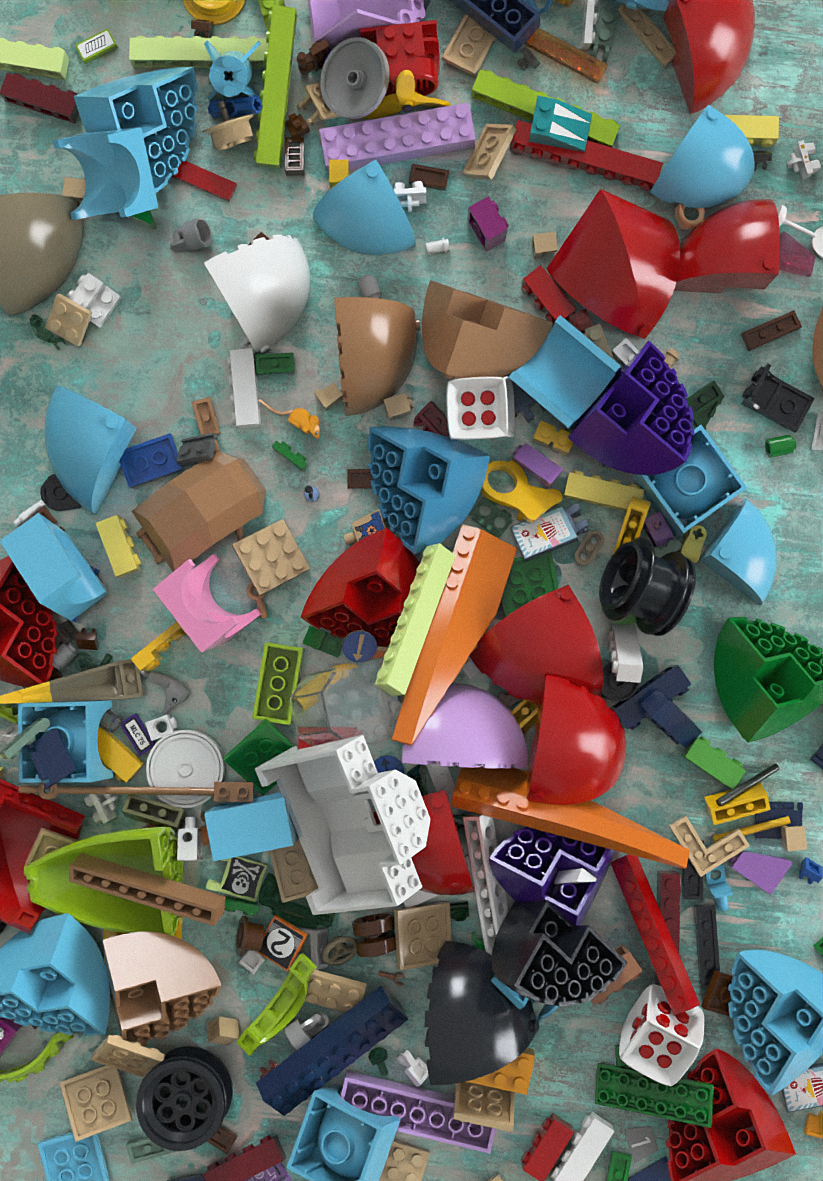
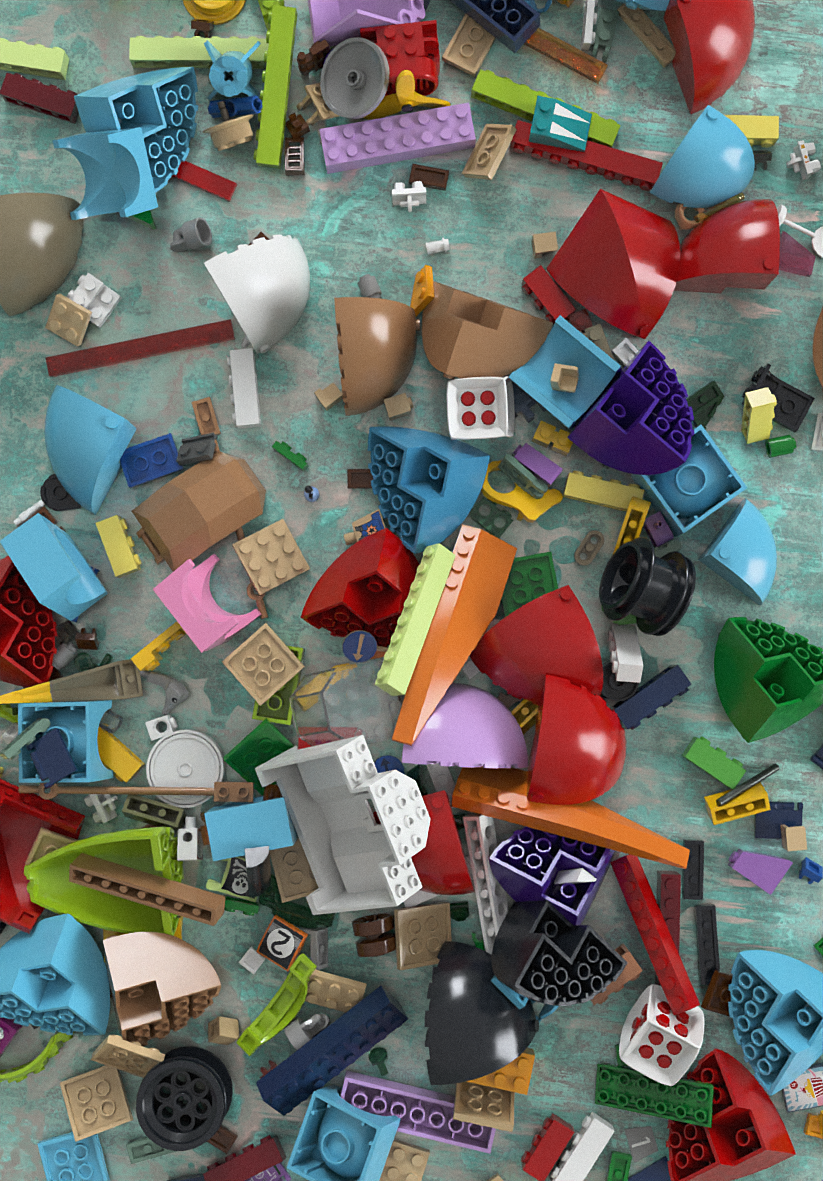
(41, 332): clear green arm -> none
(74, 188): tan brick -> none
(96, 46): tile -> none
(137, 734): tile -> none
(140, 348): none -> clear red plate
(249, 936): reddish brown piece -> none
(258, 870): none -> black brick
(263, 664): none -> tan plate
(271, 792): none -> reddish brown tile
(274, 363): green plate -> none
(300, 419): light orange animal -> none
(323, 641): green slope -> none
(338, 171): yellow piece -> none
(339, 948): dark tan piece -> none
(365, 214): medium azure brick -> none
(392, 977): nougat hand -> none
(416, 1068): white plate -> none
(423, 289): none -> light orange wing
(433, 418): dark red plate -> none
(487, 223): magenta brick -> none
(523, 477): none -> sand green hinge
(528, 59): clear smoke tile -> none
(548, 532): tile -> none
(564, 378): none -> tan panel
(670, 718): dark blue brick -> none
(671, 356): tan pin -> none
(693, 546): light yellow piece -> none
(705, 214): none -> clear yellow bar
(708, 858): tan plate -> none
(719, 888): medium azure bracket -> none
(757, 827): yellow bar -> none
(758, 415): none -> light yellow brick
(771, 330): reddish brown tile -> none

